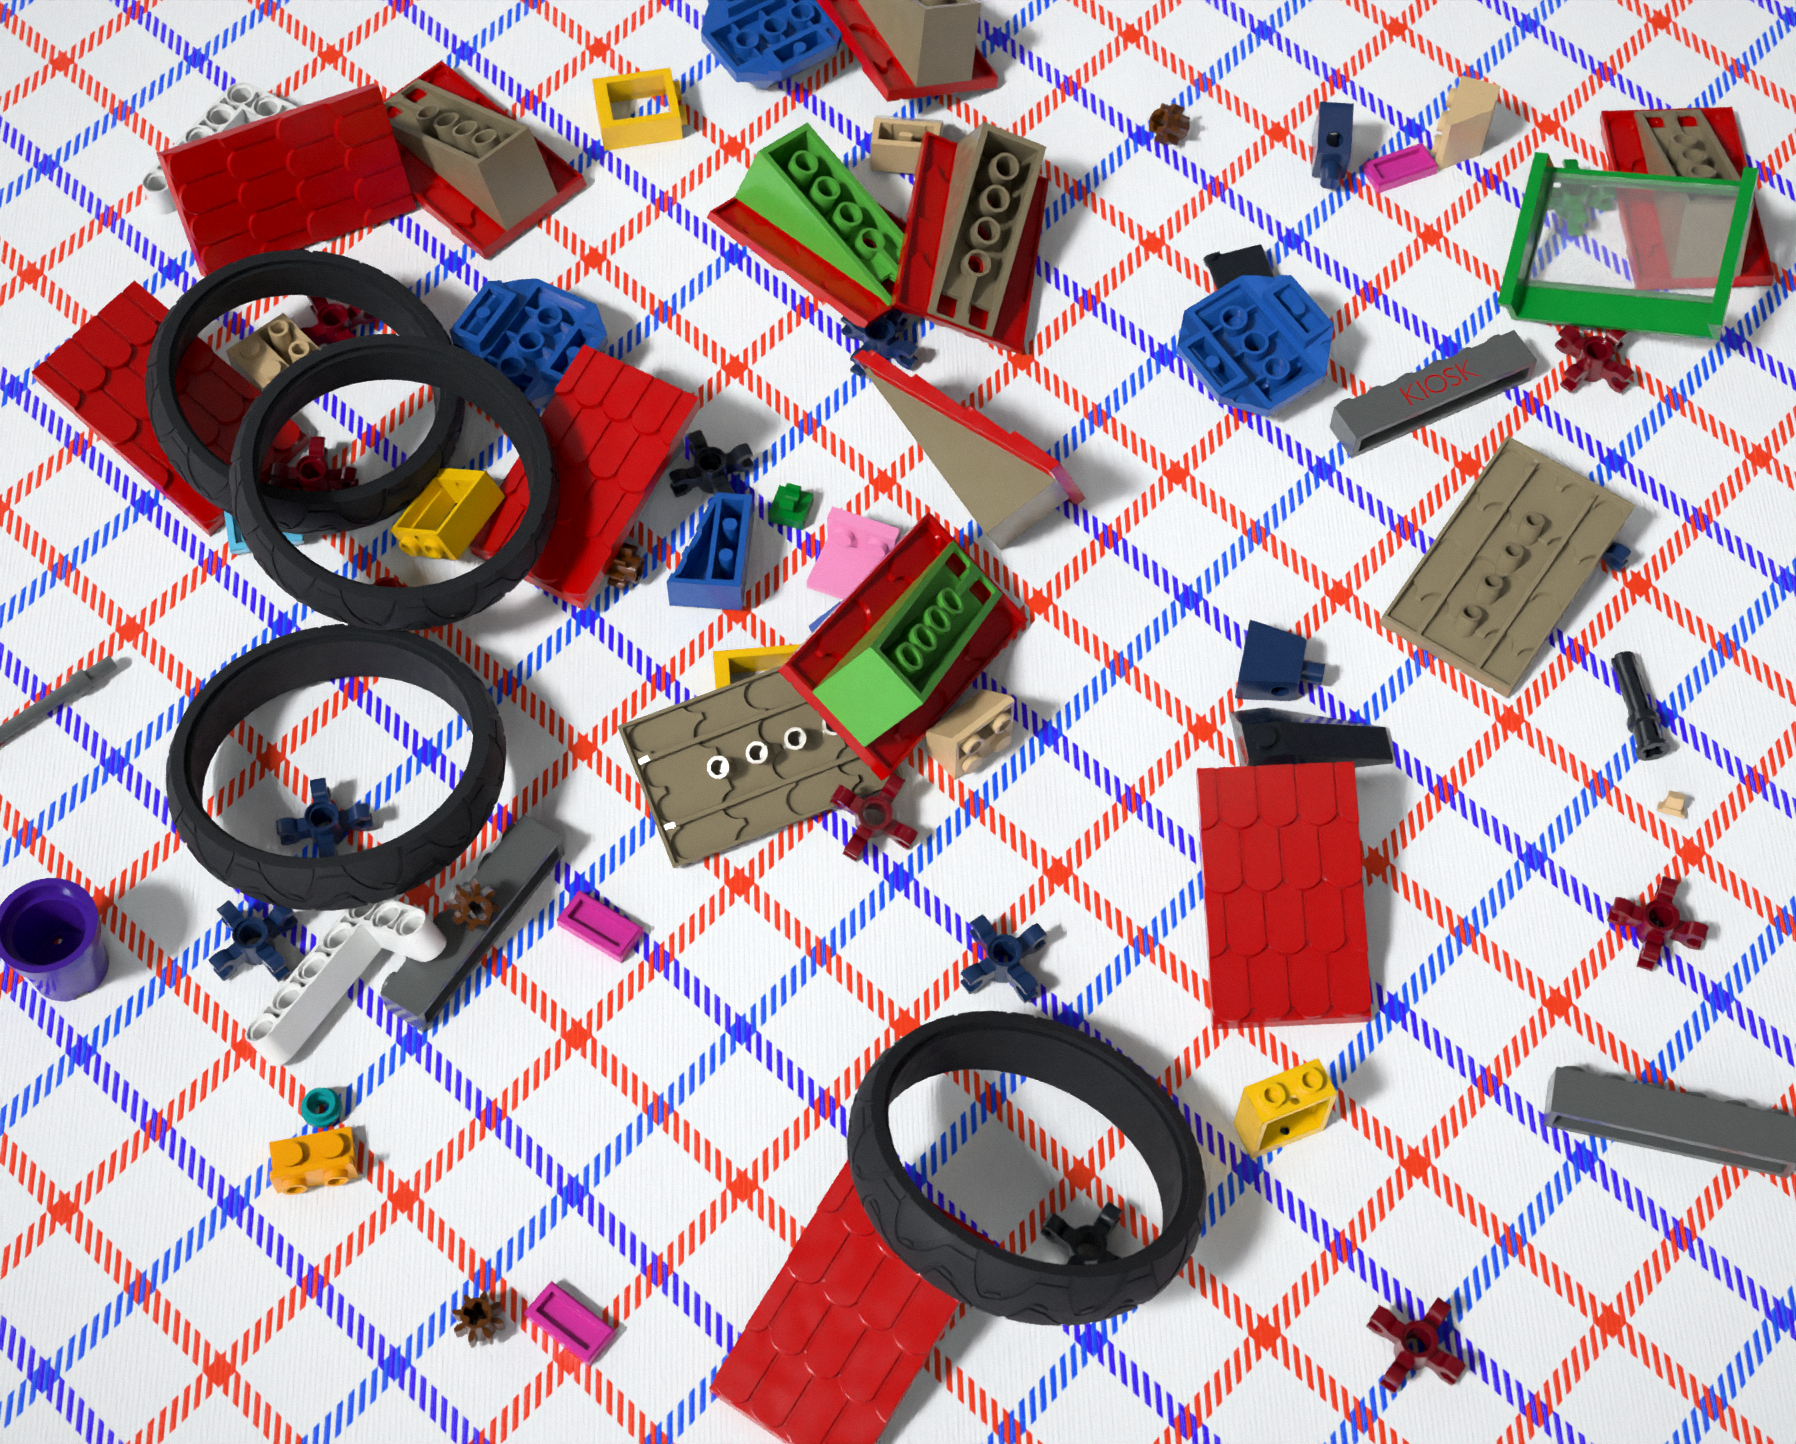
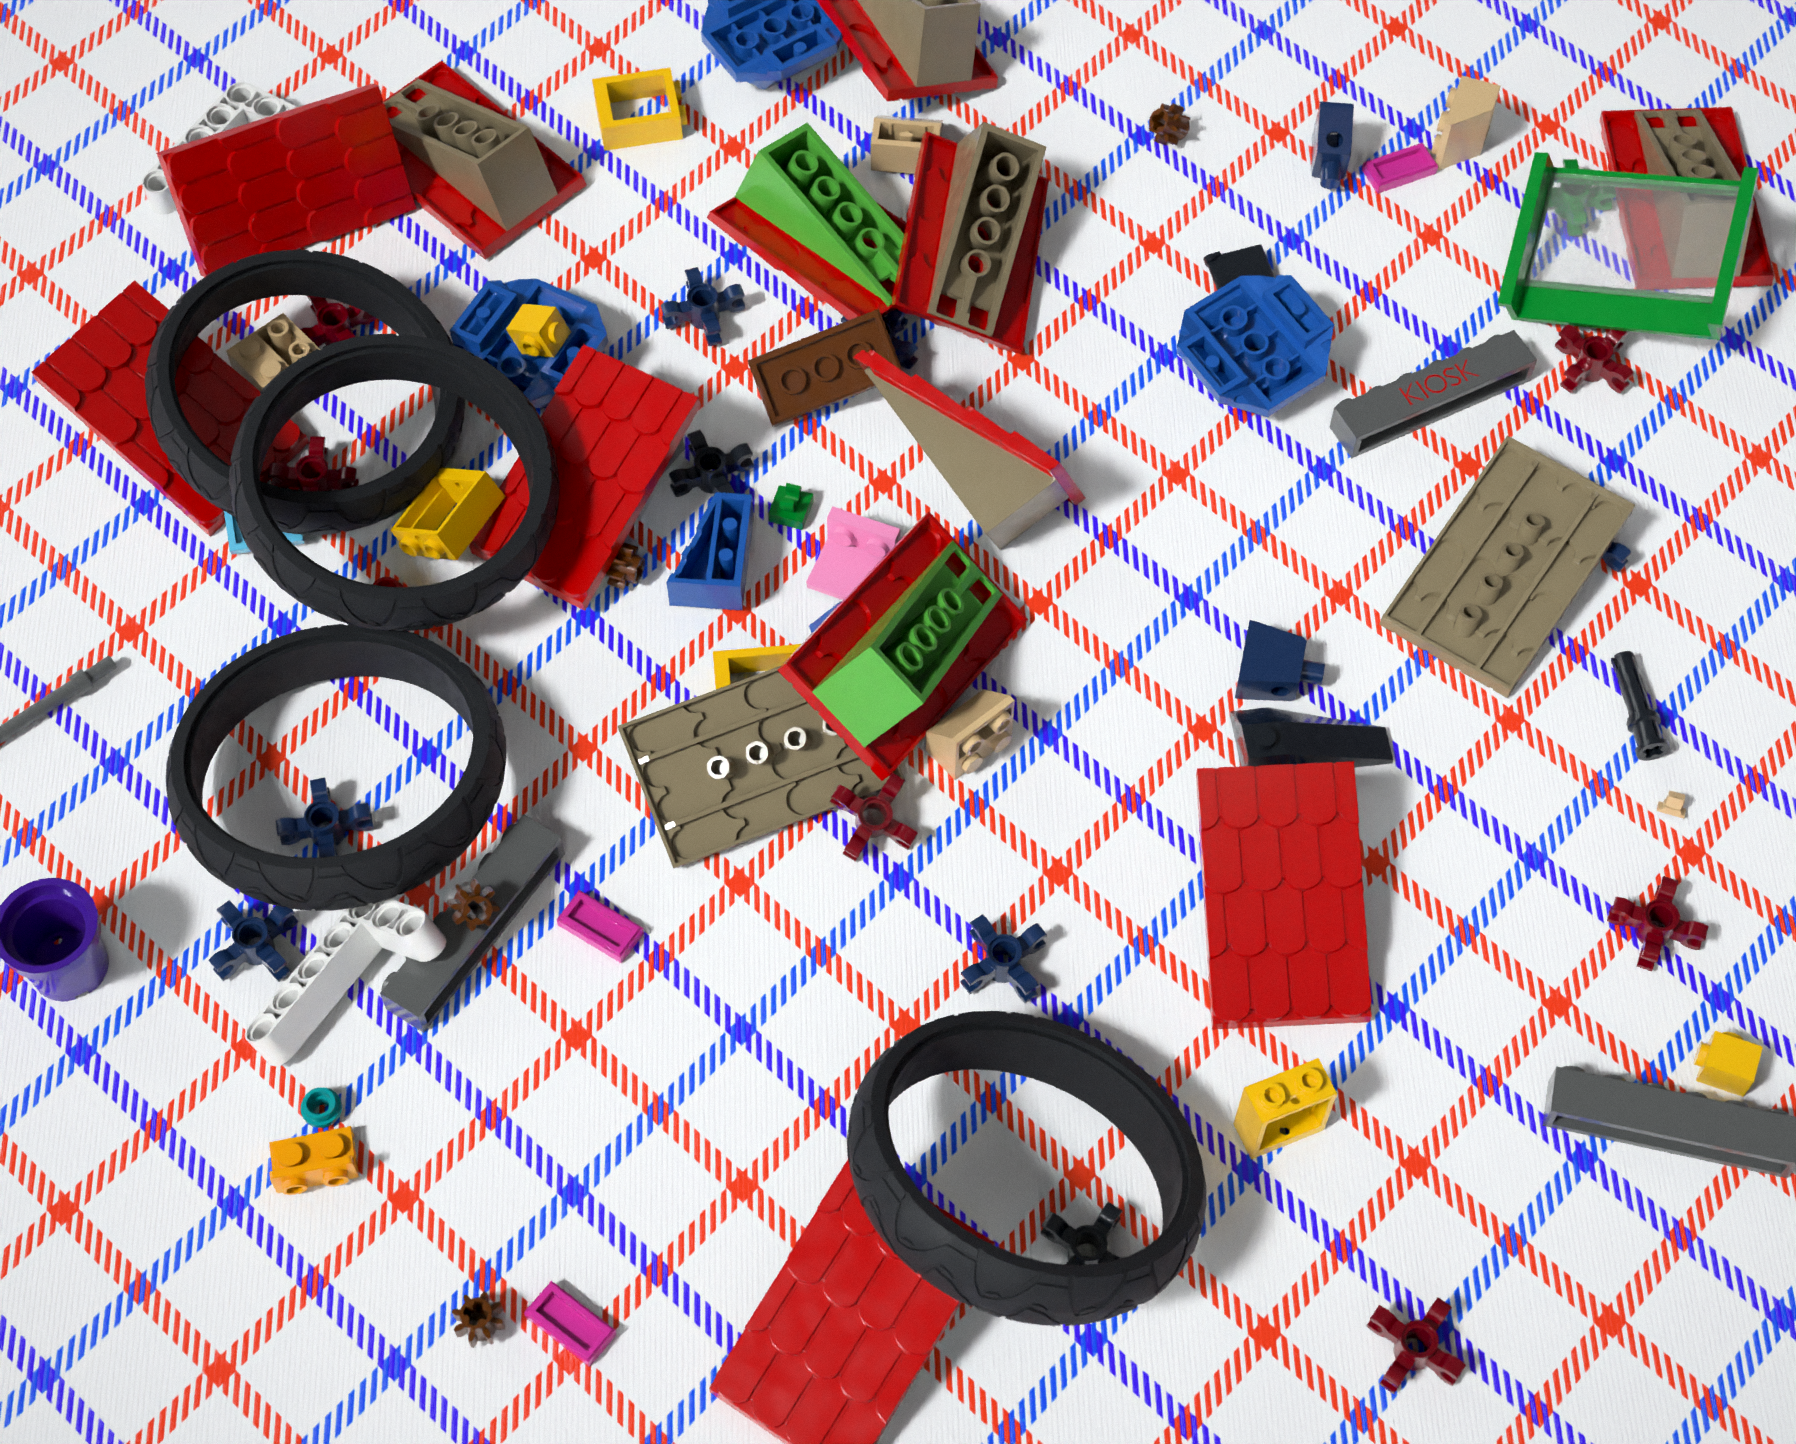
(538, 330): none -> yellow brick
(703, 306): none -> dark blue pin
(820, 368): none -> reddish brown tile
(1727, 1062): none -> yellow brick

